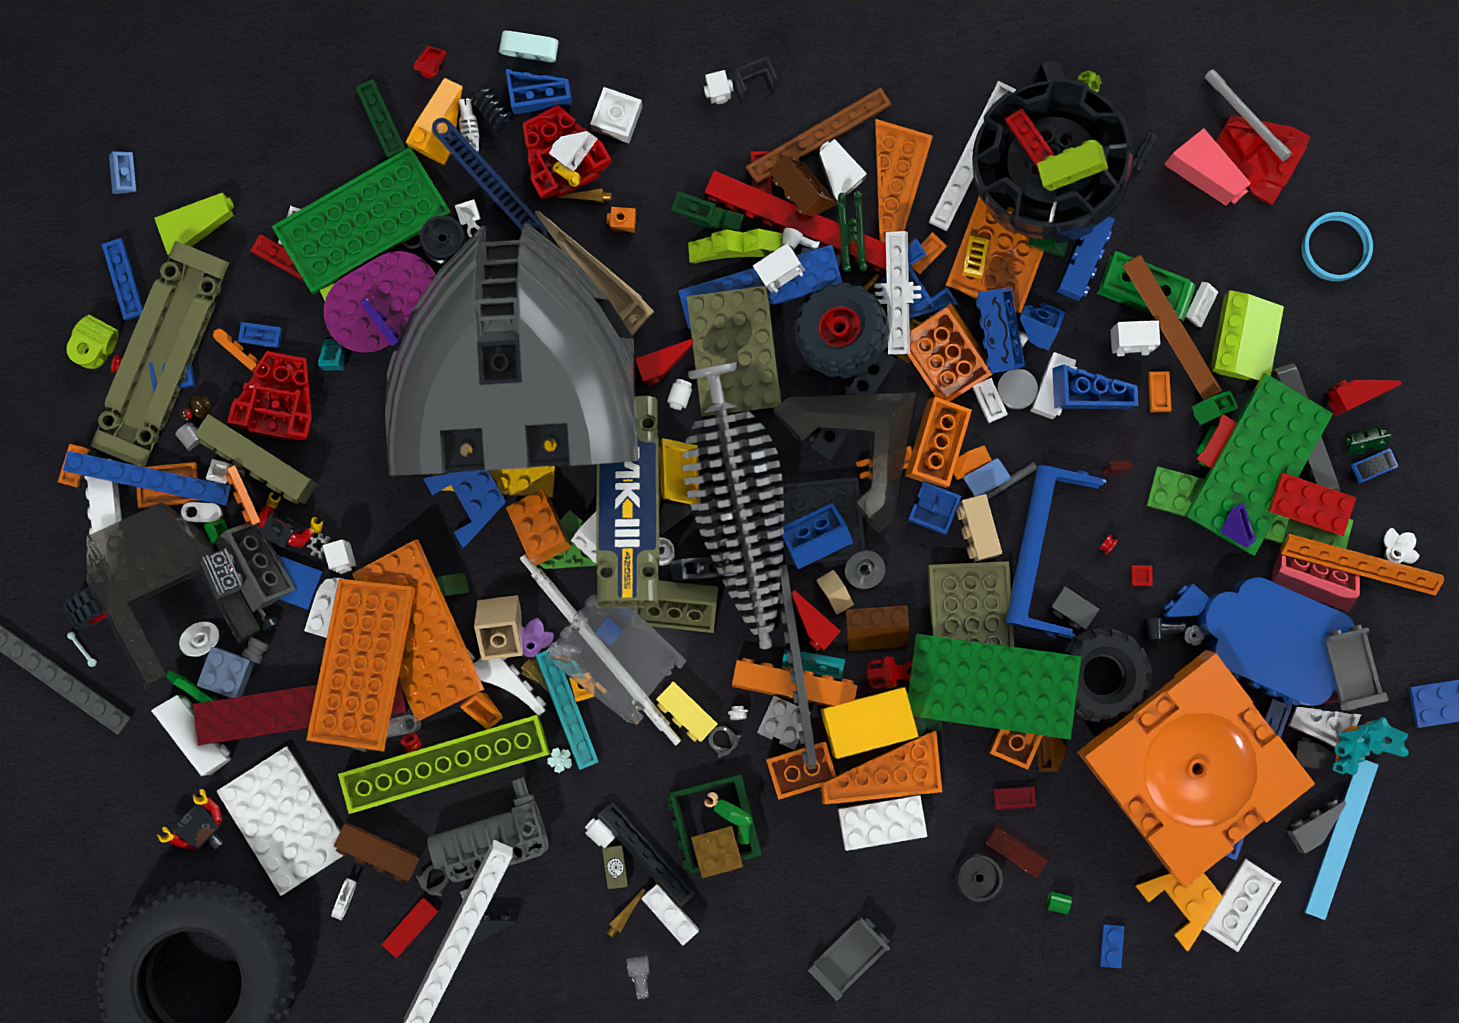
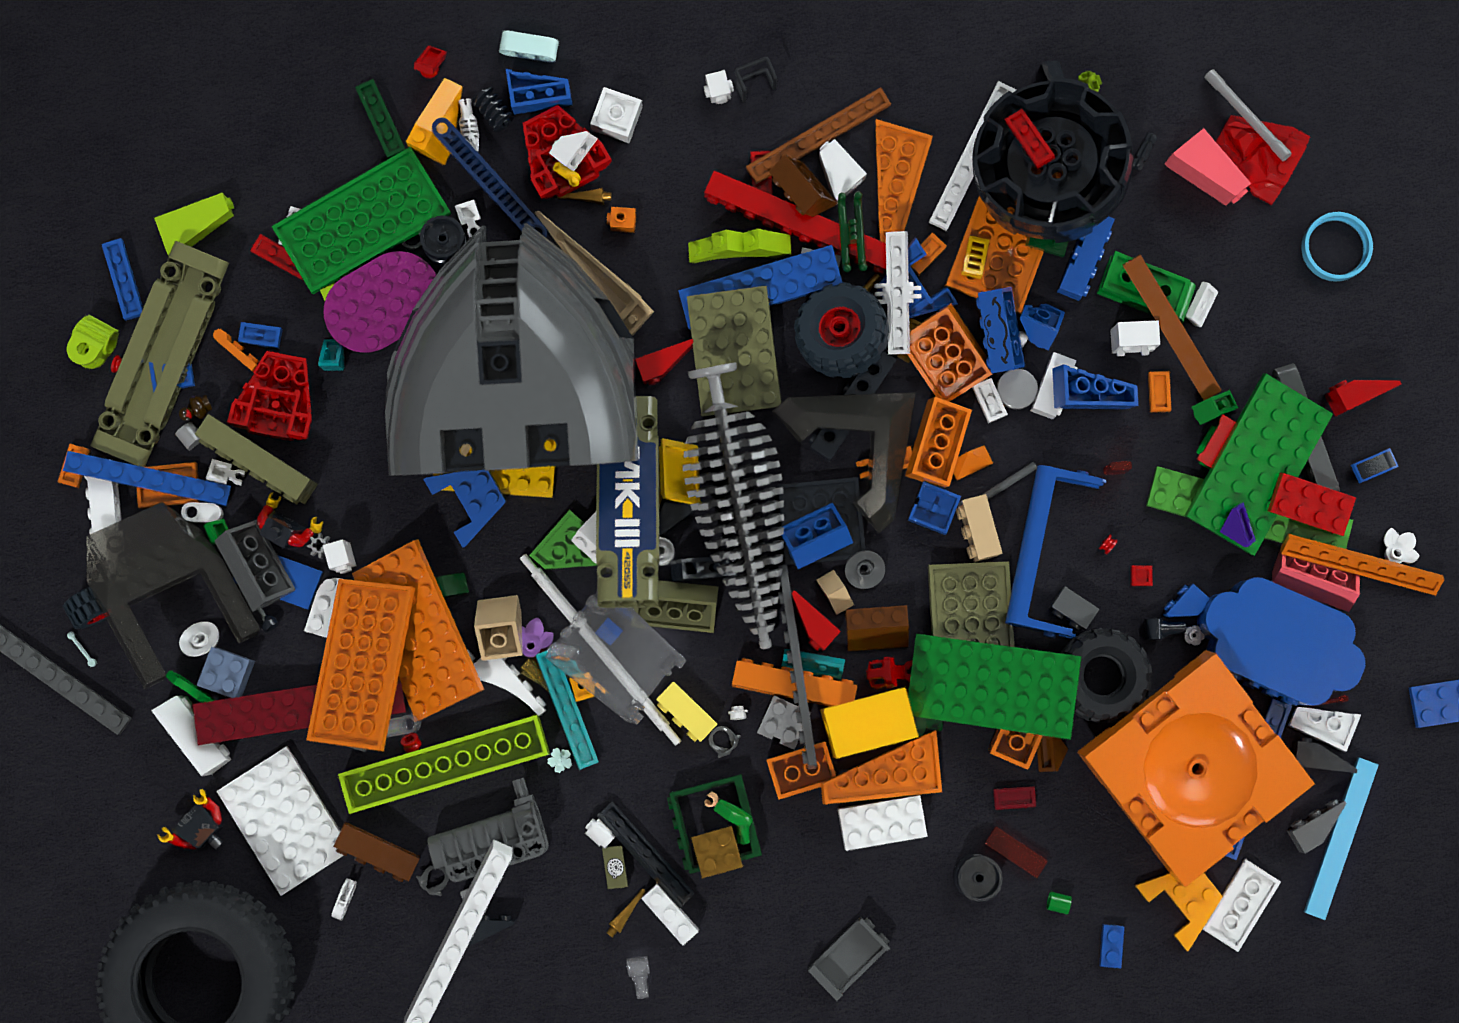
(122, 172): medium blue slope -> none
(221, 573): brick -> none
(241, 495): orange wing -> none
(255, 650): dark grey wheel -> none
(379, 319): dark purple hinge -> none
(410, 927): red tile -> none
(482, 710): orange slope -> none
(538, 527): orange brick -> none
(679, 394): white brick -> none
(706, 213): dark green plate -> none
(779, 268): white container -> none
(795, 237): white bar -> none
(986, 478): medium blue slope -> none
(1072, 165): lime brick -> none
(1246, 337): lime slope -> none
(1353, 668): dark grey panel -> none
(1359, 740): teal hips -> none
(1376, 439): dark green hinge -> none

